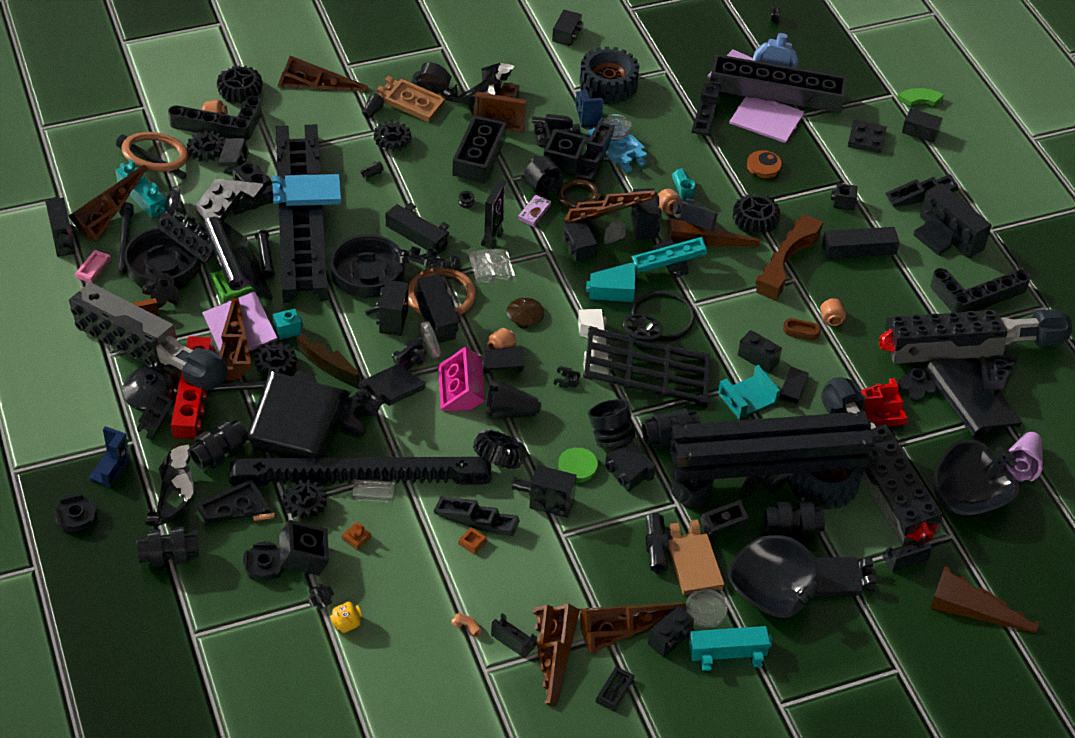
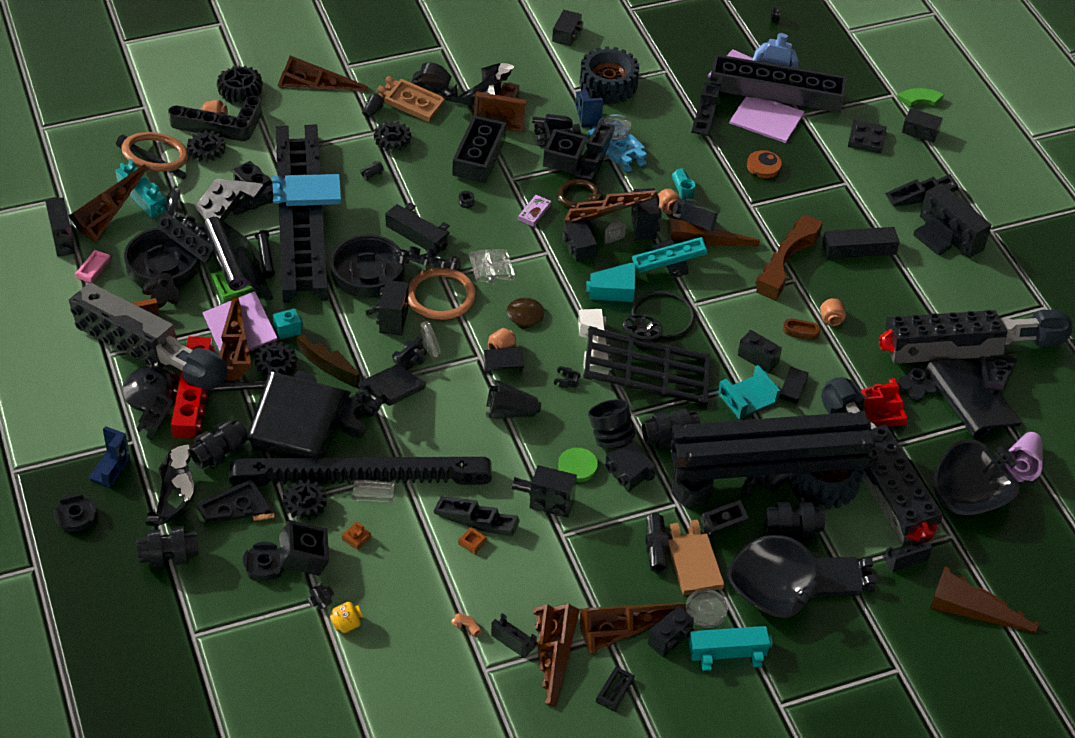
(126, 213): black piece -> none
(233, 154): black hinge -> none
(437, 307): black piece -> none
(461, 381): dark pink slope -> none
(494, 214): black tile -> none
(499, 449): black gear -> none
(543, 175): black brick -> none
(756, 213): black gear -> none
(844, 196): black brick -> none
(979, 296): black beam -> none

